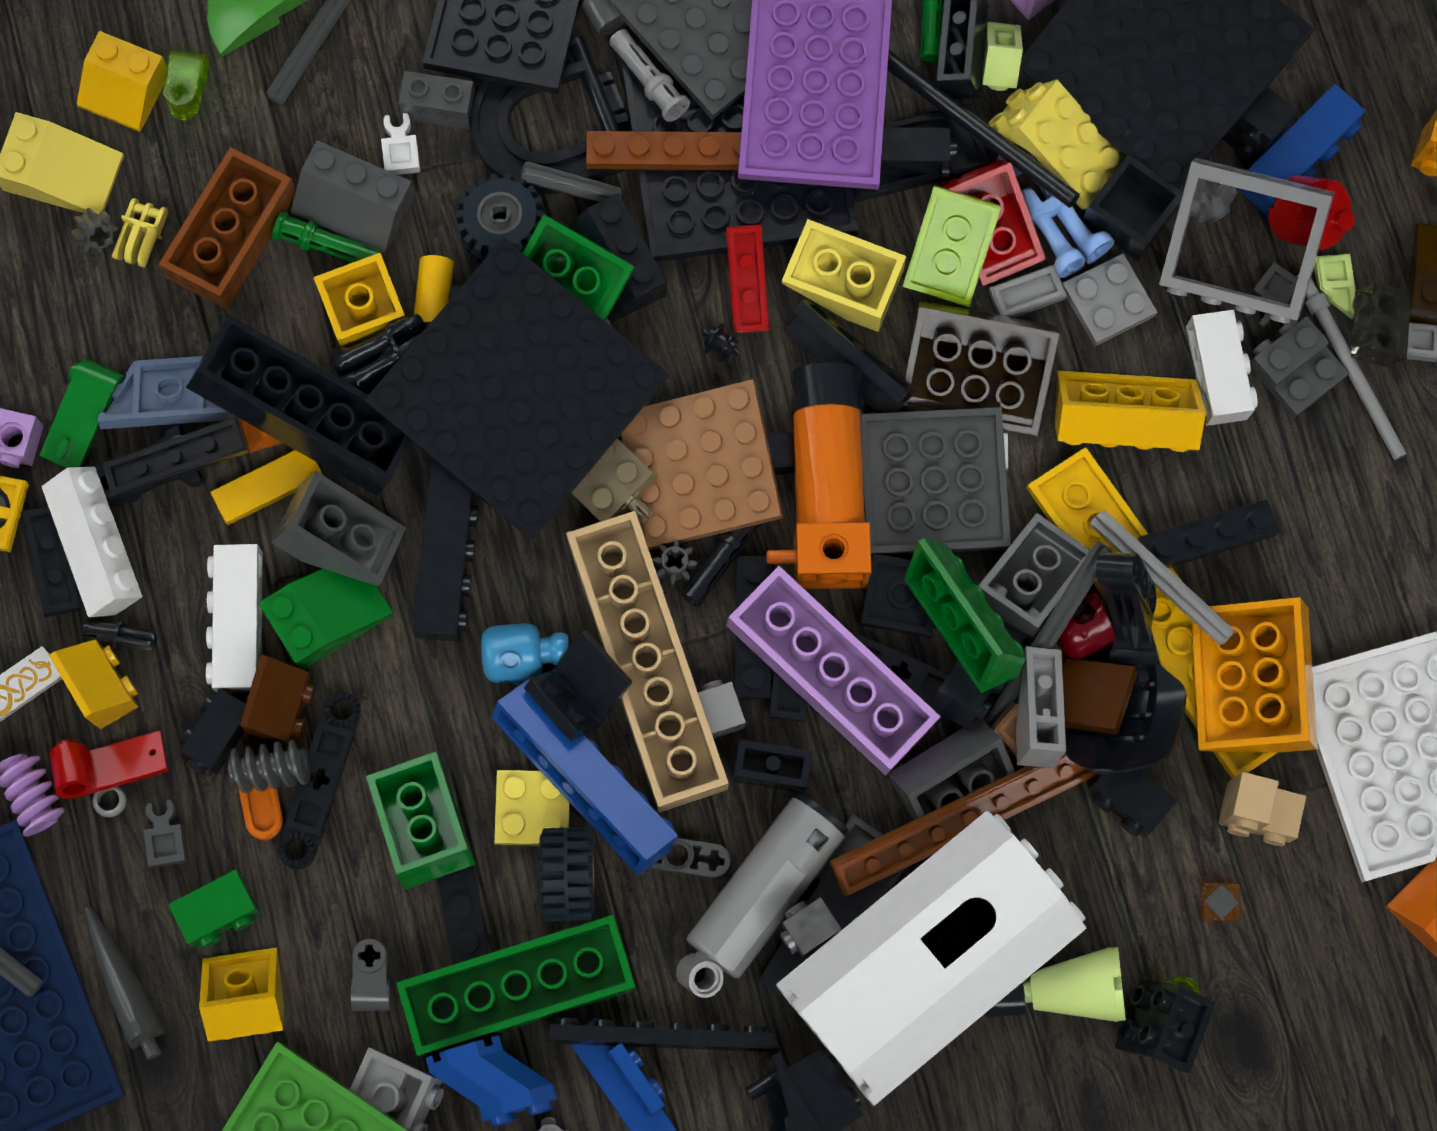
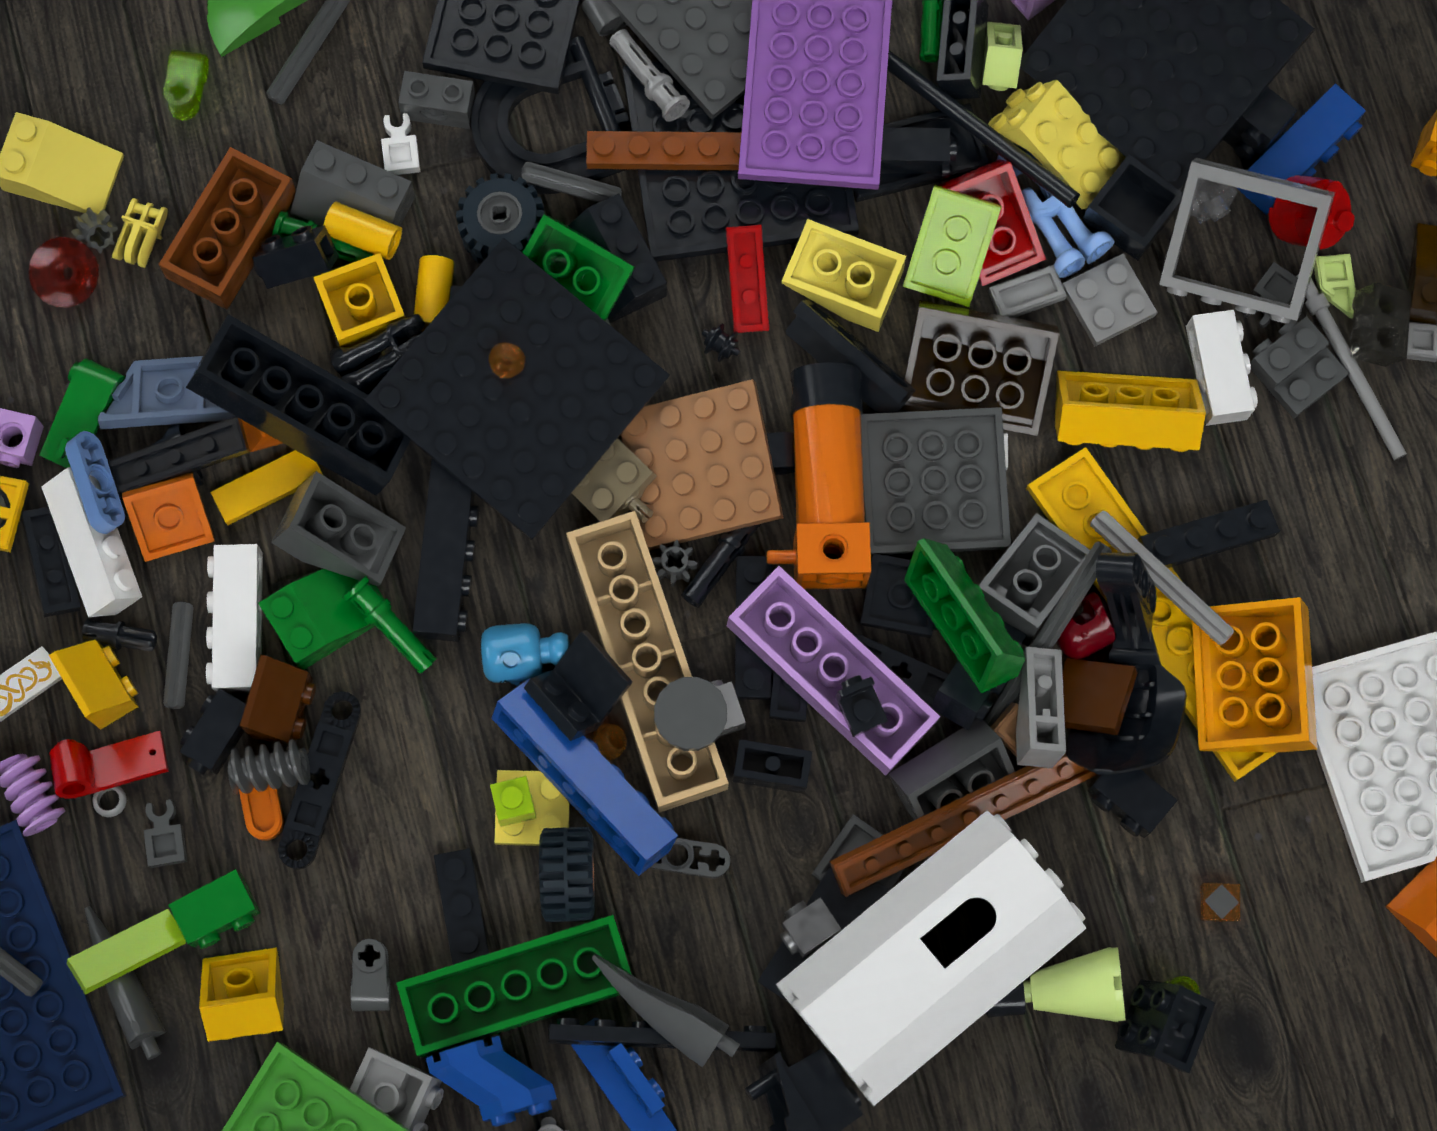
(48, 267): none -> clear red dish
(101, 506): none -> medium blue beam
(121, 81): yellow slope -> none
(126, 951): none -> lime tile
(168, 517): none -> orange plate
(178, 655): none -> dark grey axle
(295, 256): none -> black brick
(362, 230): none -> yellow pin
(378, 612): none -> green pin
(420, 820): green brick -> none
(502, 366): none -> clear orange plate
(513, 801): none -> lime brick
(610, 740): none -> clear orange plate
(678, 1021): none -> dark grey piece
(690, 713): none -> dark grey tile
(760, 894): light grey piece -> none
(860, 705): none -> black bracket
(1260, 808): tan brick -> none

